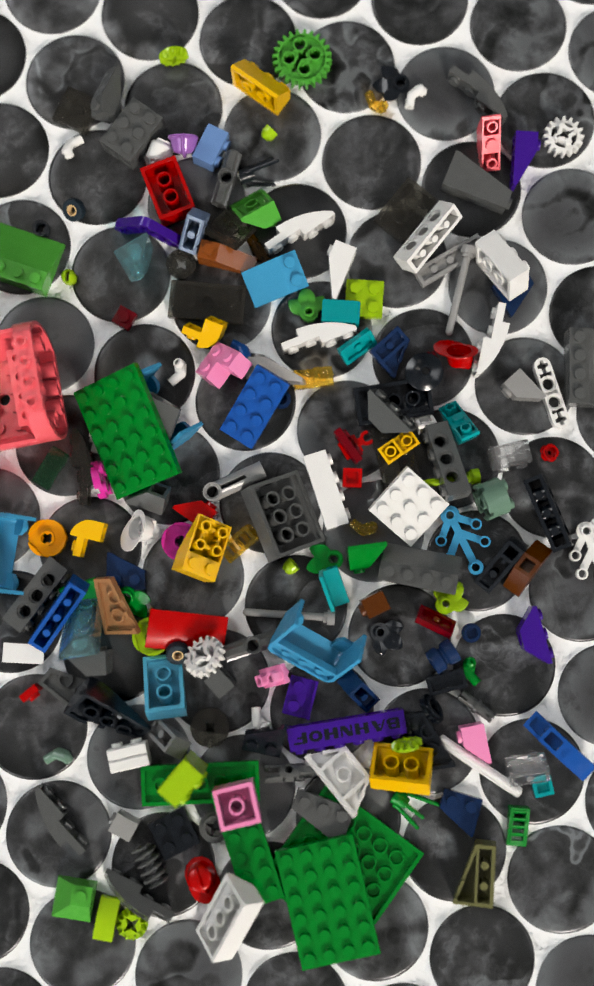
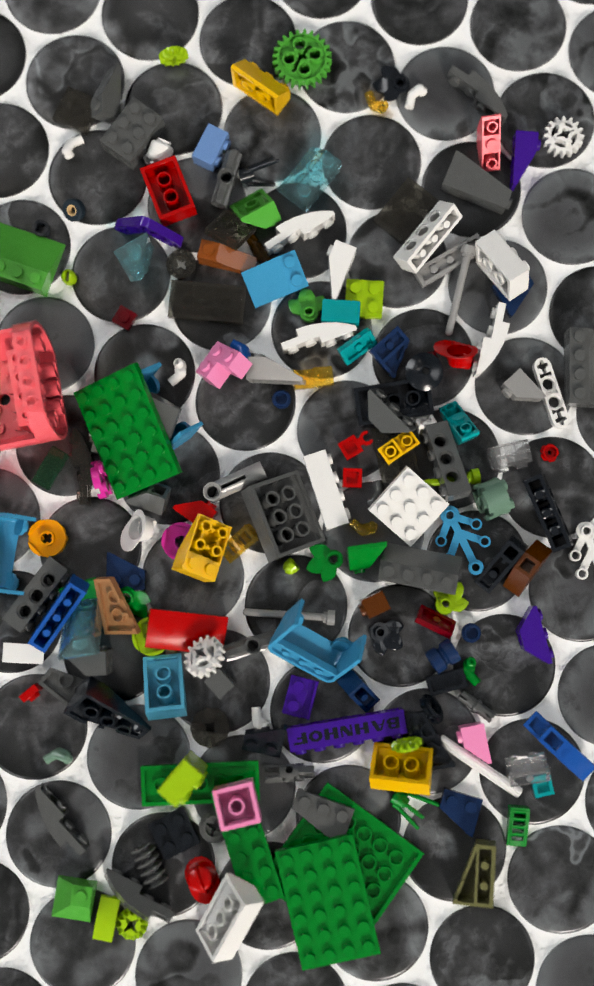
(84, 531): yellow brick -> none
(123, 824): light grey brick -> none
(129, 755): white brick -> none
(169, 739): light grey slope -> none
(174, 647): black wheel -> none
(183, 143): medium lavender piece -> none
(193, 230): sand blue brick -> none
(211, 333): yellow brick -> none
(255, 406): blue plate -> none
(268, 133): lime hinge -> none
(272, 676): bright pink hips -> none
(310, 177): none -> clear light blue slope
(333, 587): teal panel -> none
(341, 775): white wing -> none
(344, 439): dark red plate -> none

